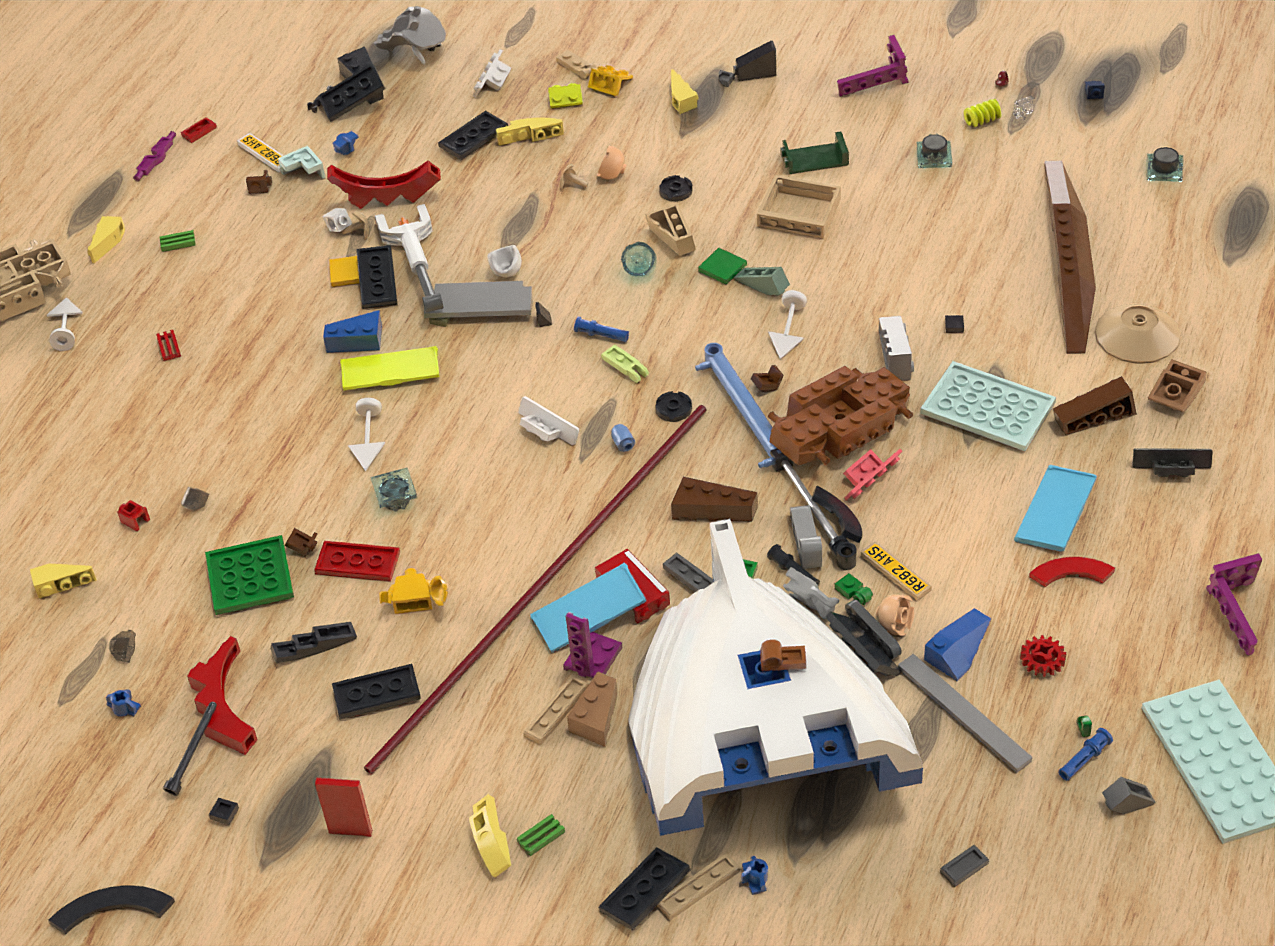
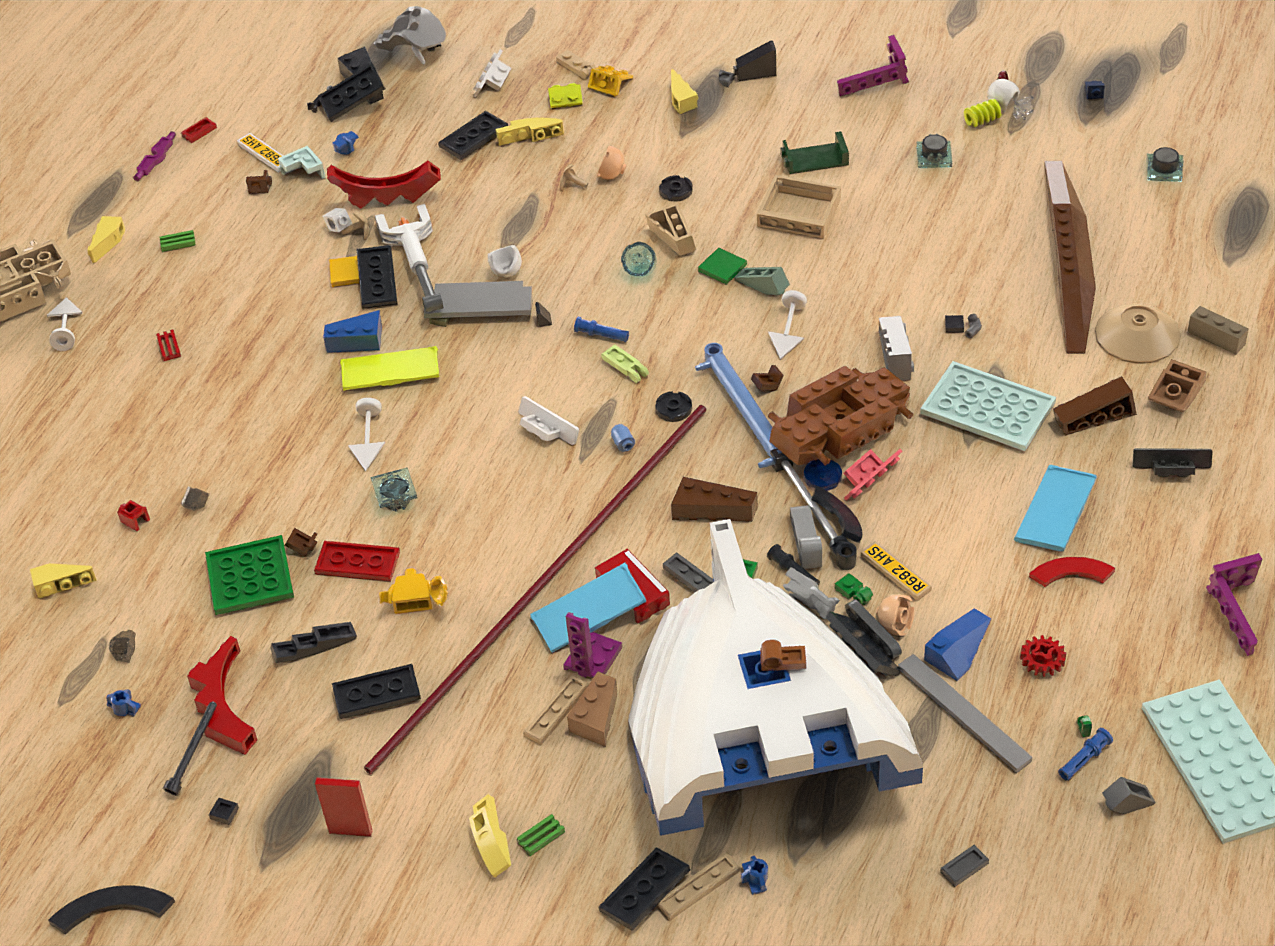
(823, 475): none -> clear blue tile
(975, 325): none -> dark grey arm
(1003, 91): none -> white piece
(1217, 330): none -> dark tan brick

